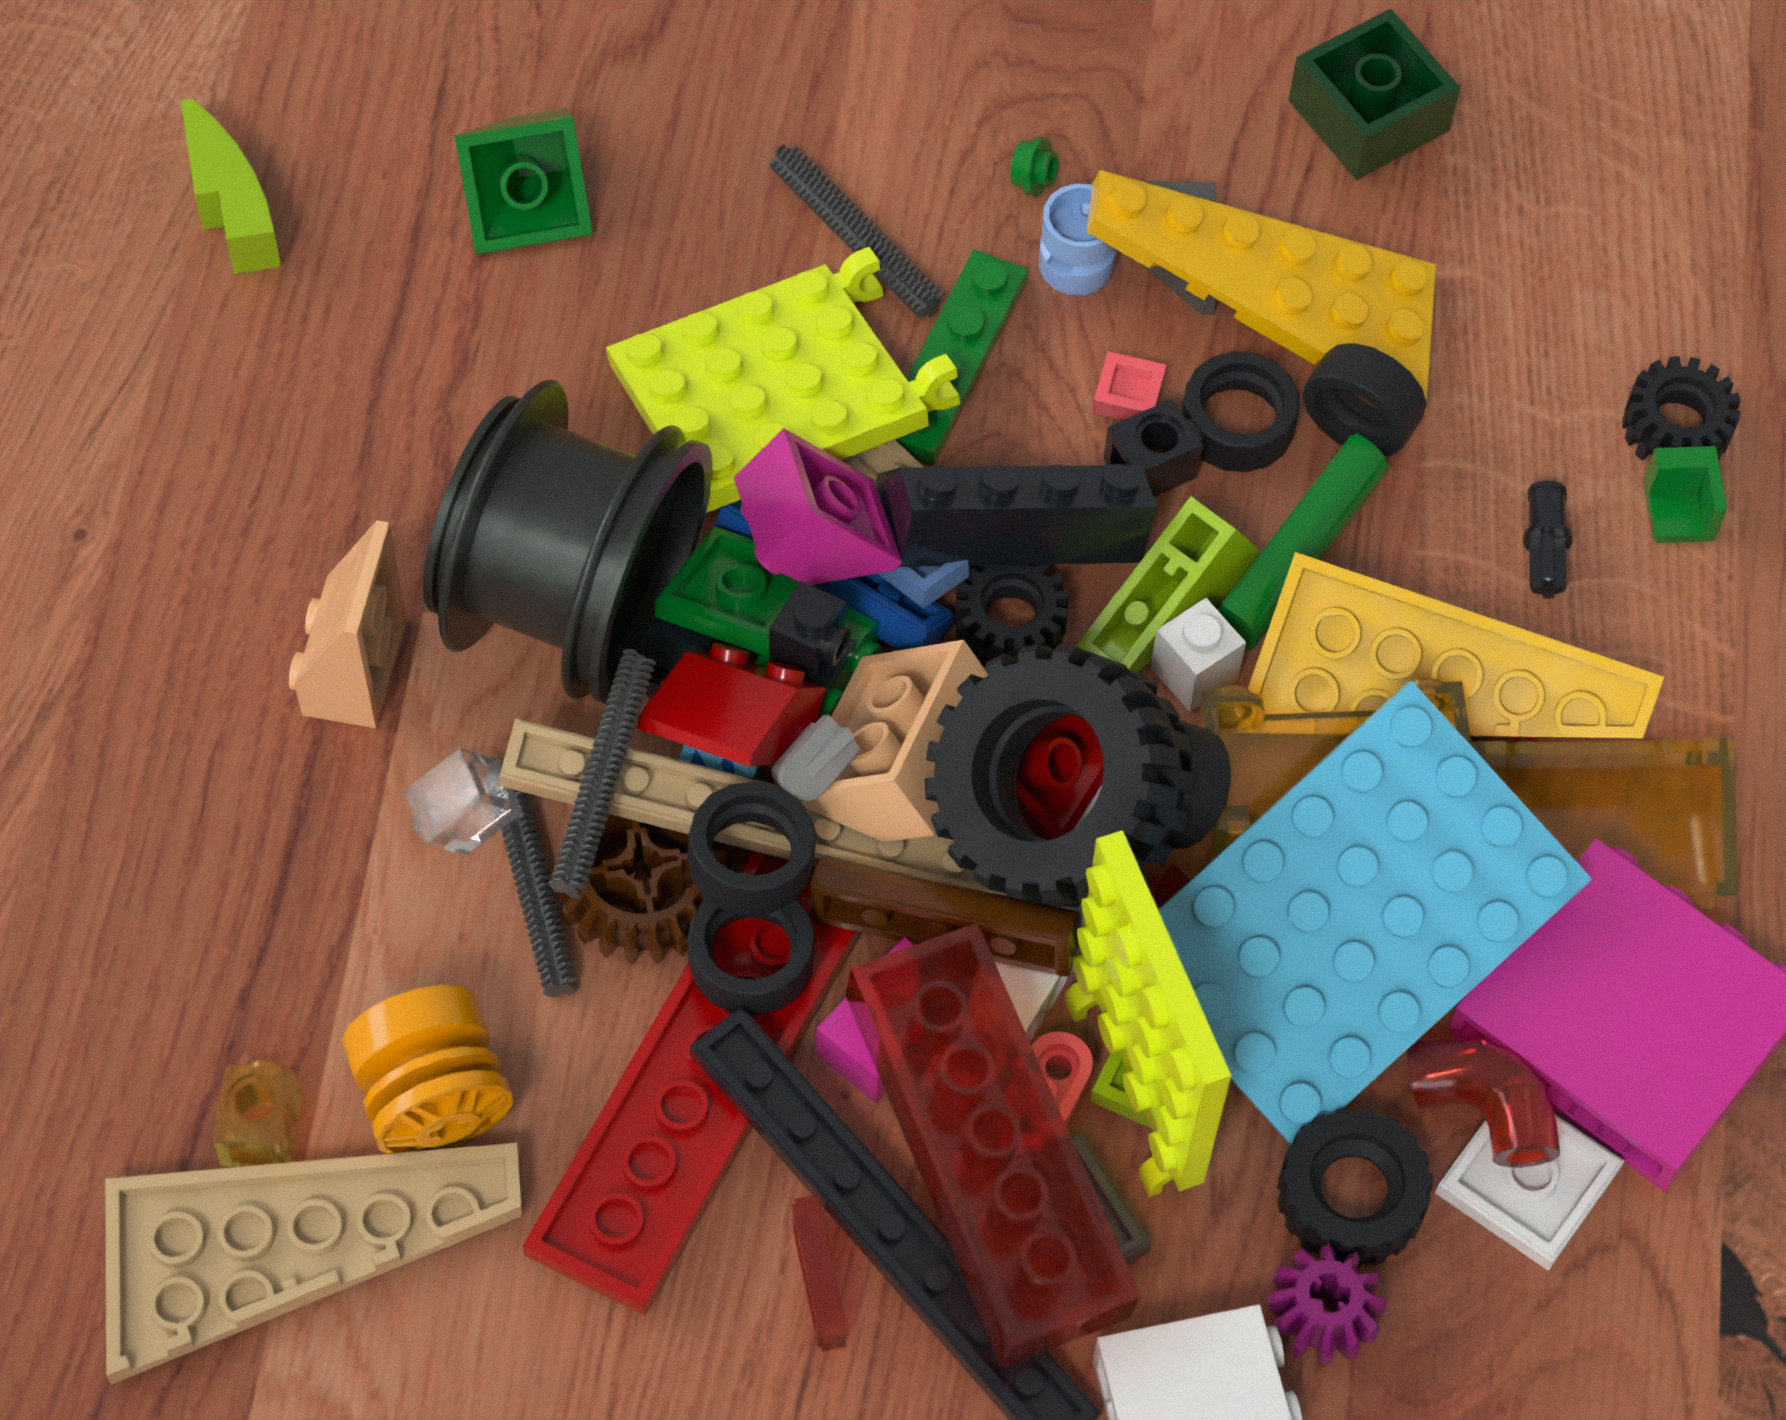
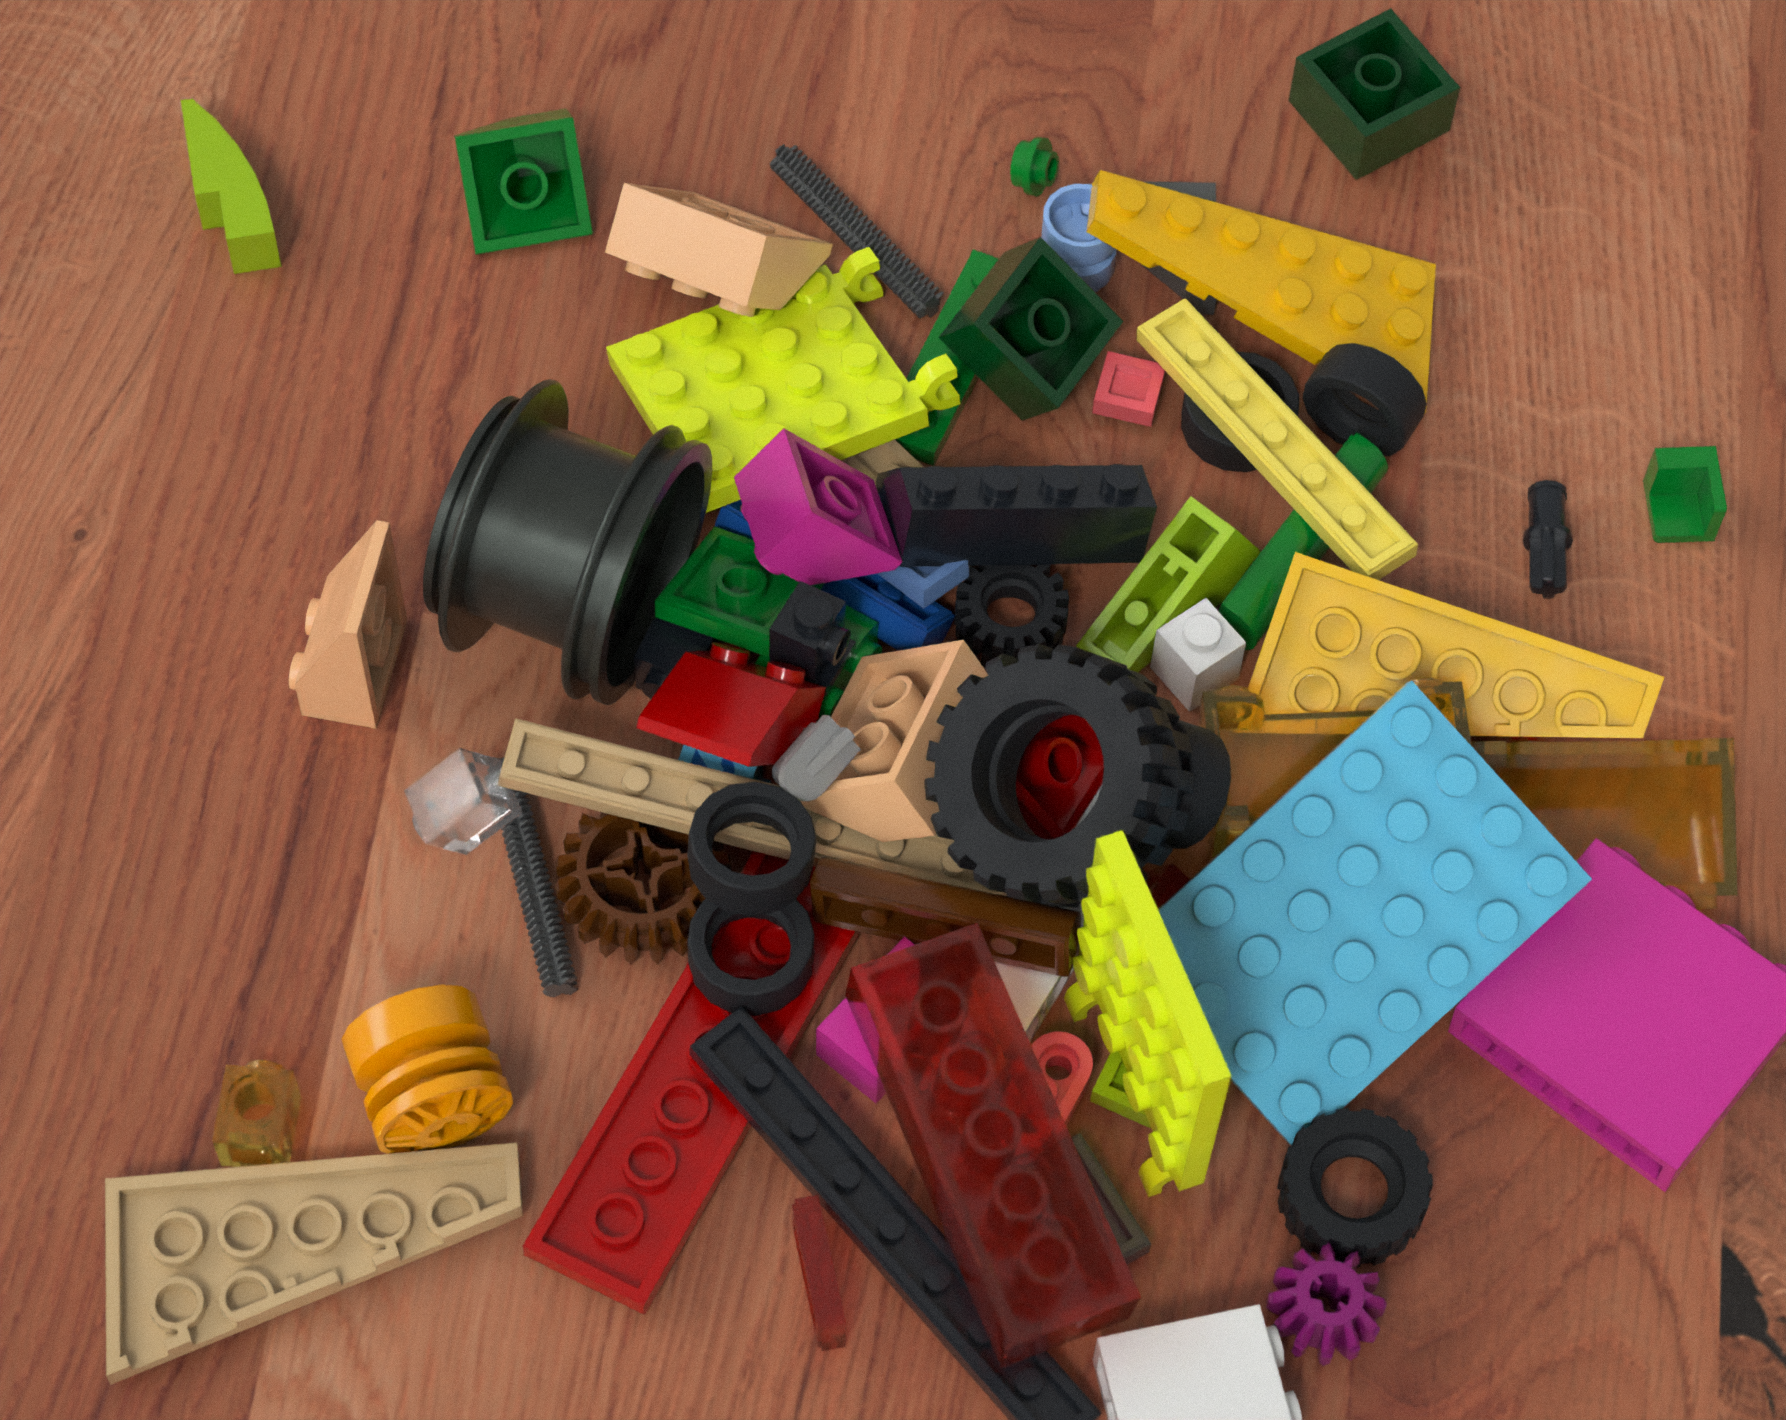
(602, 774): dark grey axle -> none
(712, 248): none -> light nougat slope
(1031, 329): none -> dark green brick
(1160, 428): black brick -> none
(1276, 442): none -> light yellow tile
(1495, 1084): clear red cylinder -> none
(1535, 1205): white tile -> none
(1682, 386): black tyre -> none

